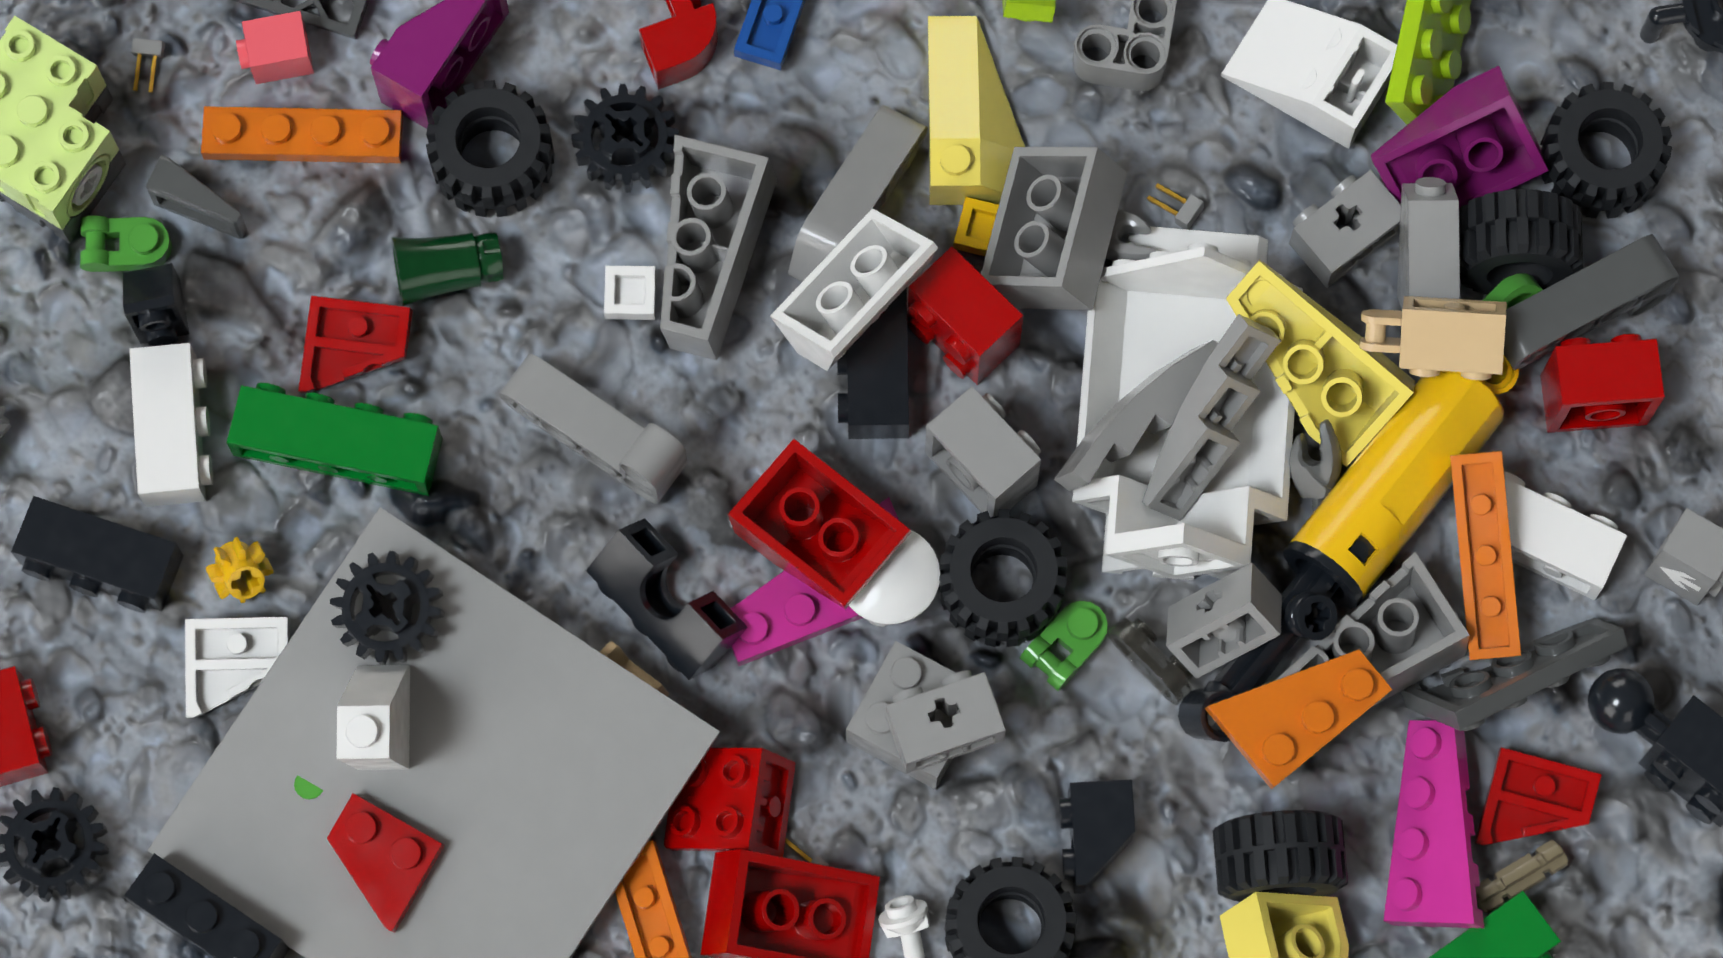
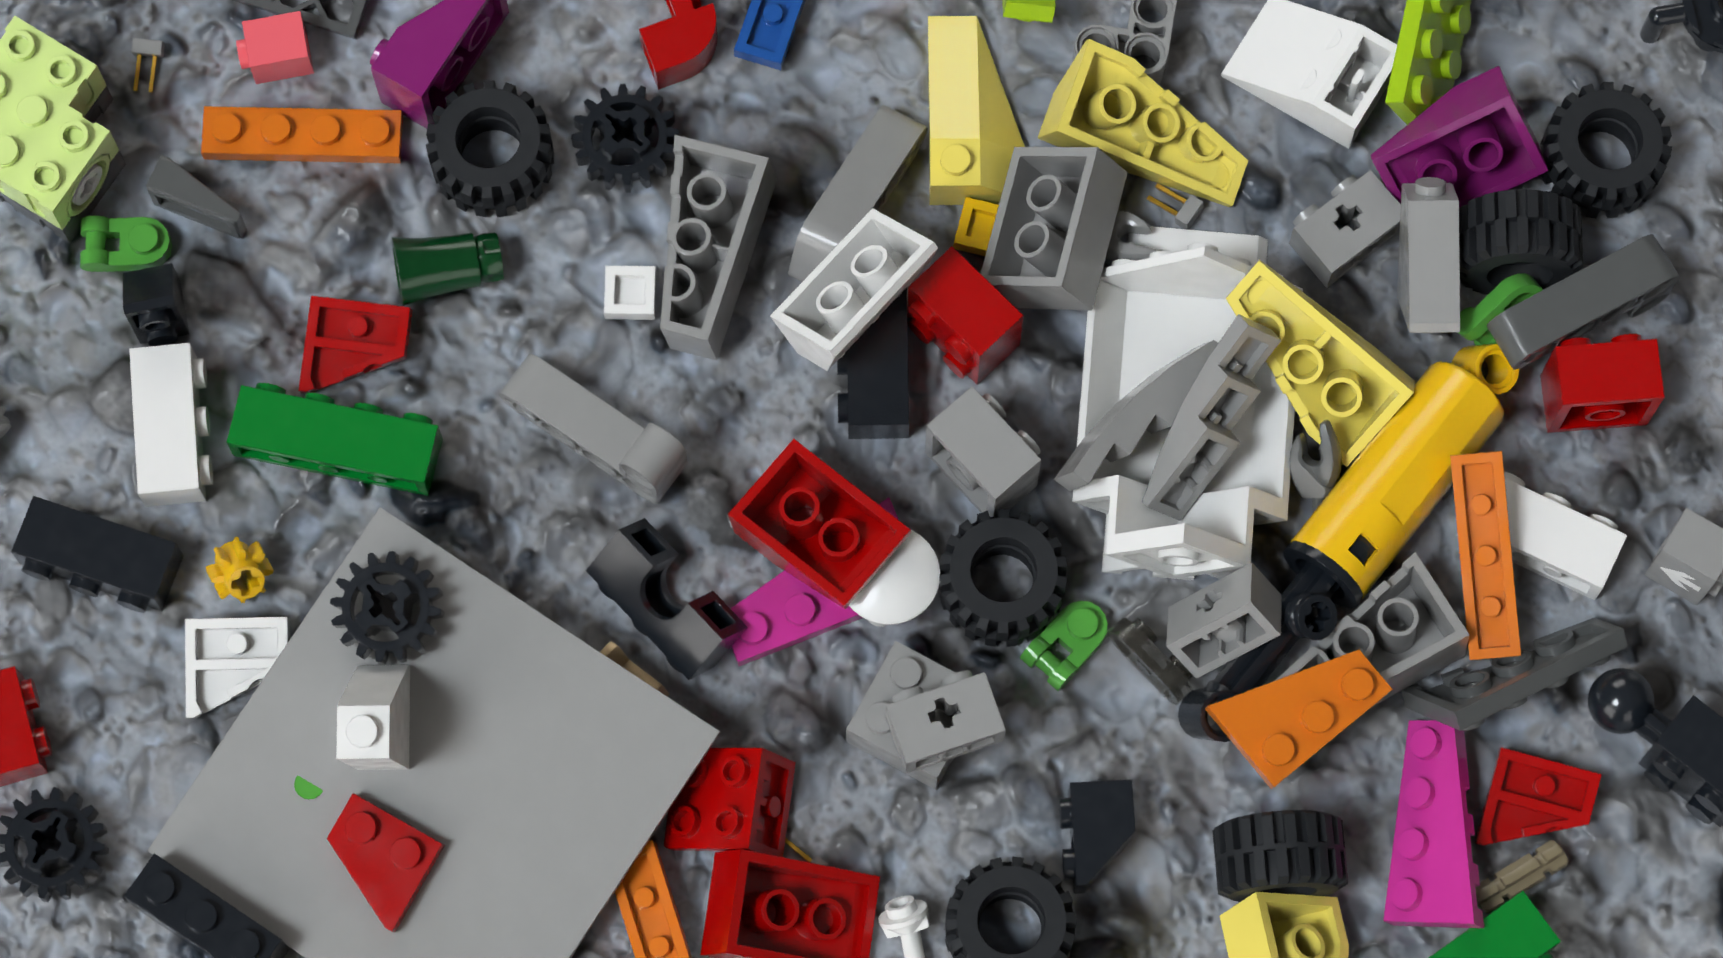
(1140, 126): none -> light yellow wedge
(1441, 336): tan brick -> none

